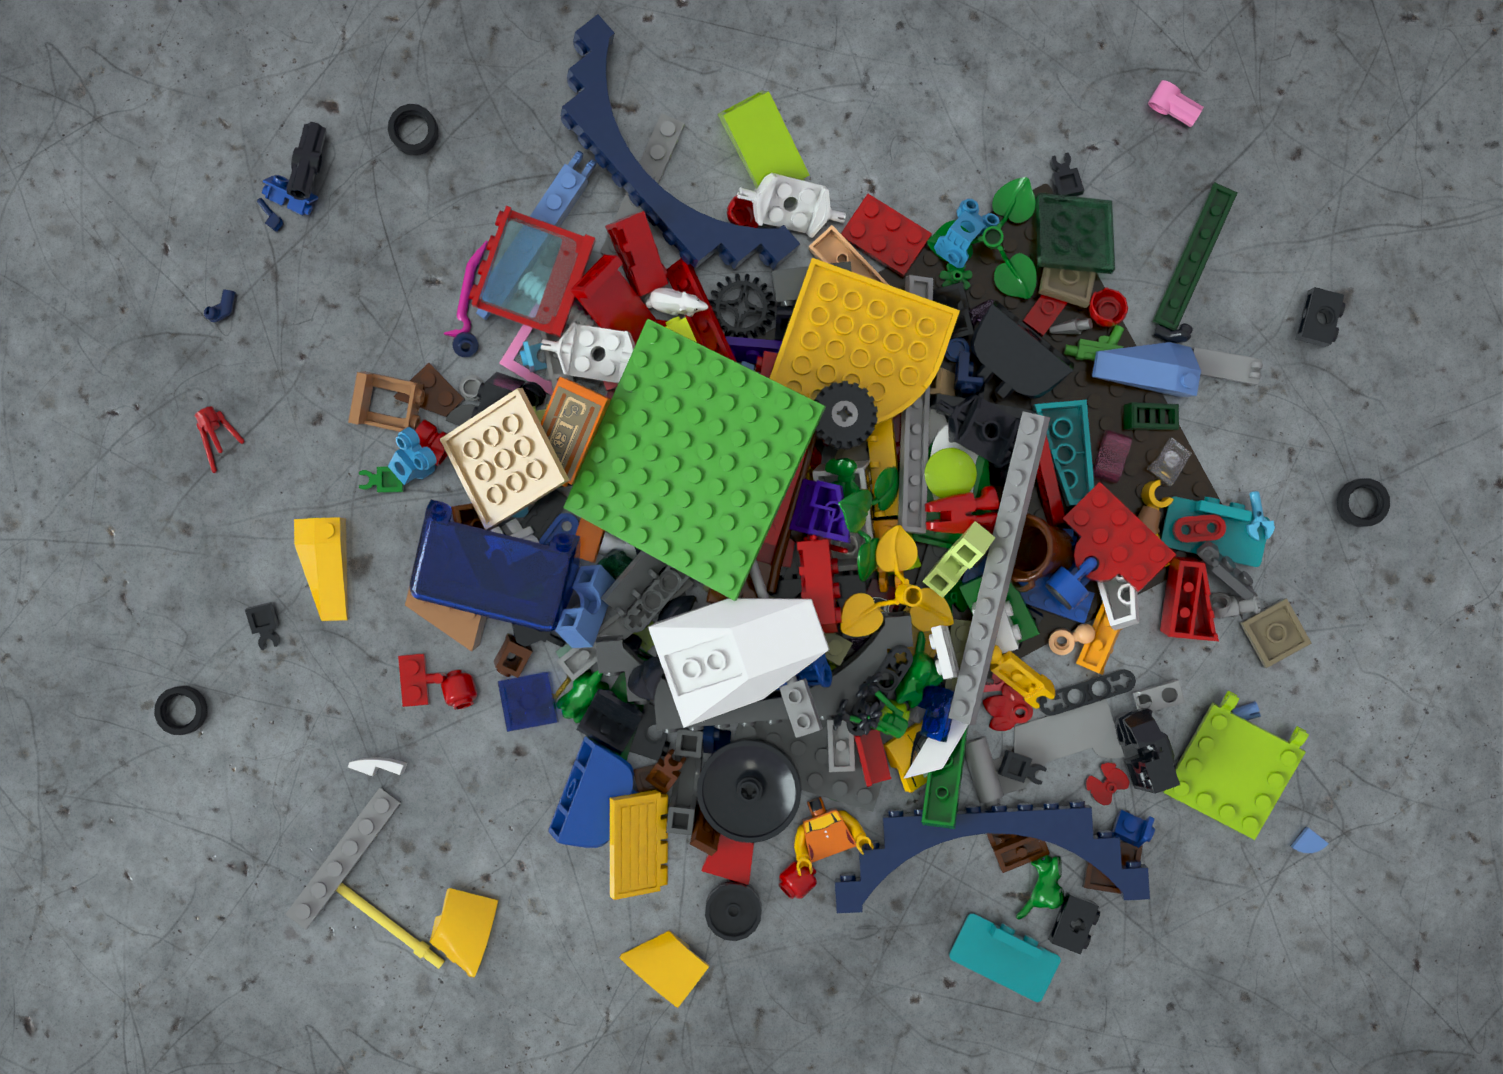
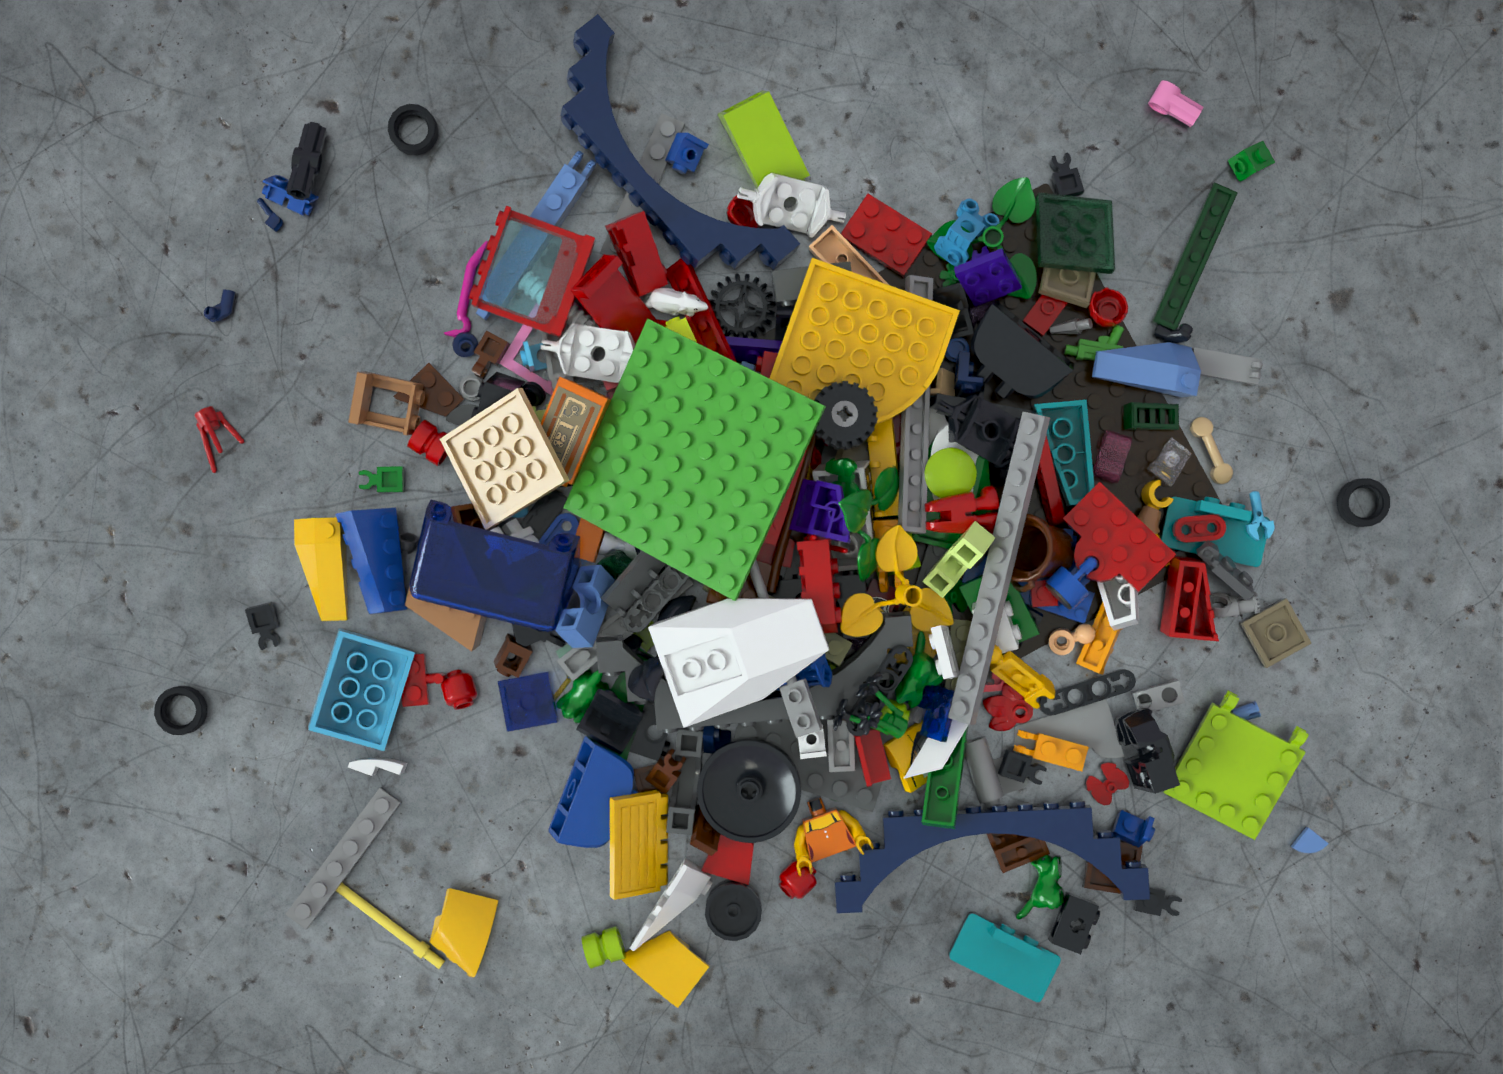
(361, 690): none -> medium azure slope
(376, 556): none -> blue wedge
(408, 542): none -> dark grey hinge
(411, 459): dark azure piece -> none
(490, 350): none -> reddish brown plate
(603, 947): none -> lime wheel
(678, 152): none -> blue brick
(678, 895): none -> white wedge
(812, 750): none -> white brick
(987, 276): none -> dark purple plate
(1042, 596): none -> red plate
(1054, 750): none -> light orange hinge
(1157, 903): none -> black plate
(1202, 428): none -> tan bar
(1251, 161): none -> green bracket
(1309, 327): black brick -> none

